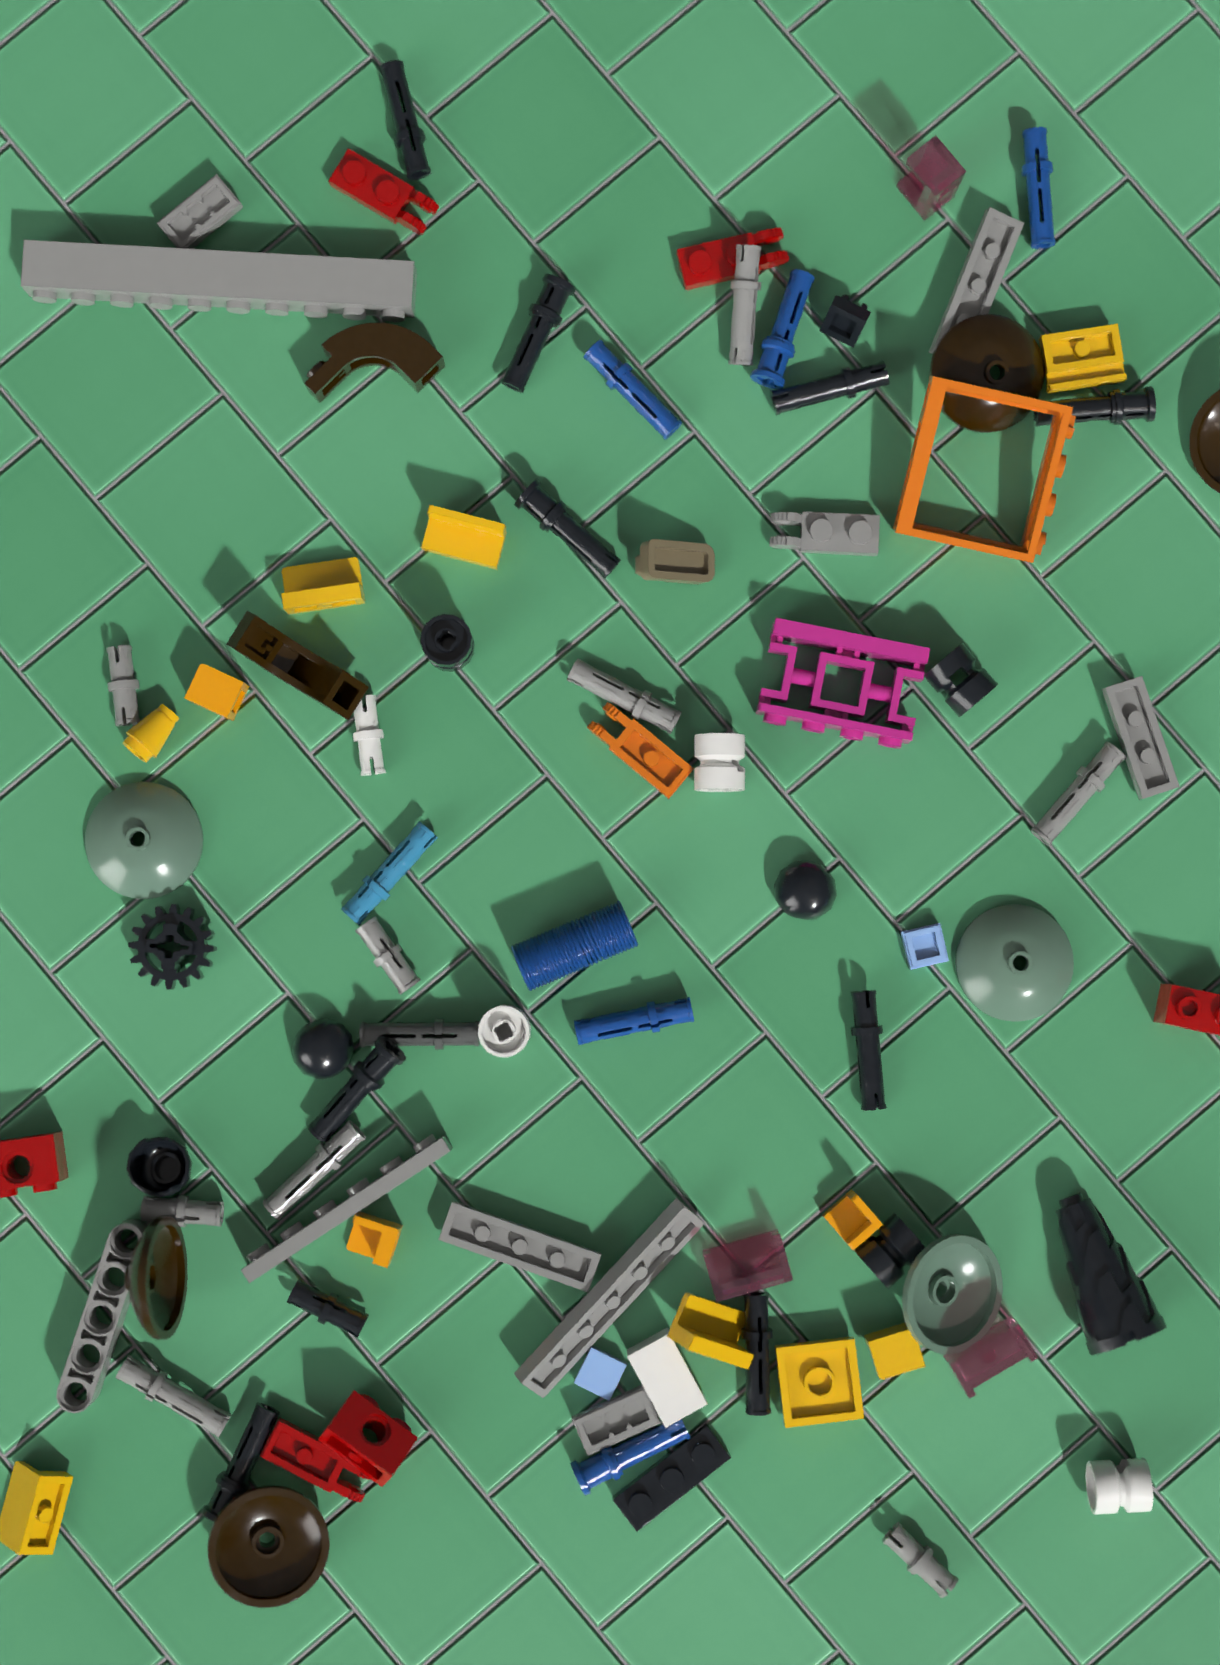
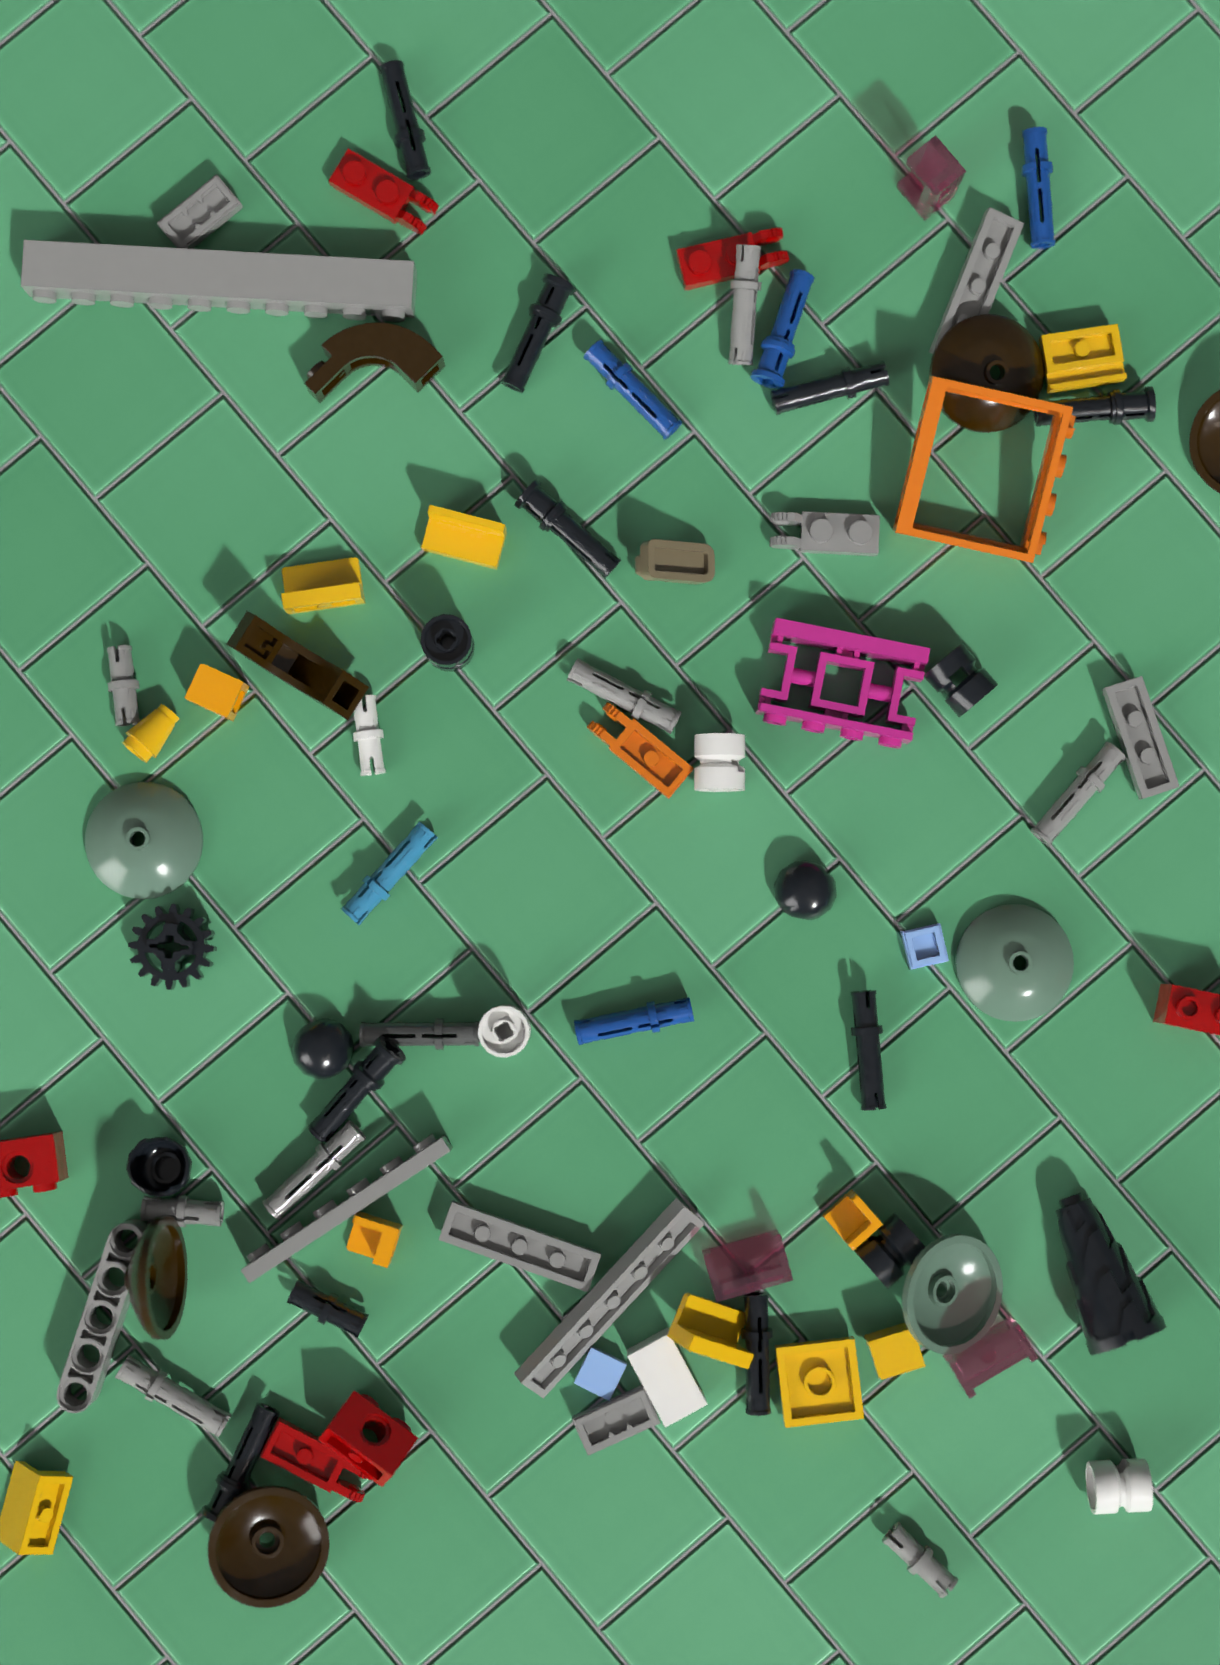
(387, 955): light grey pin -> none
(574, 946): blue piece -> none
(612, 1462): blue pin -> none
(671, 1477): black plate -> none
(845, 320): black tile -> none

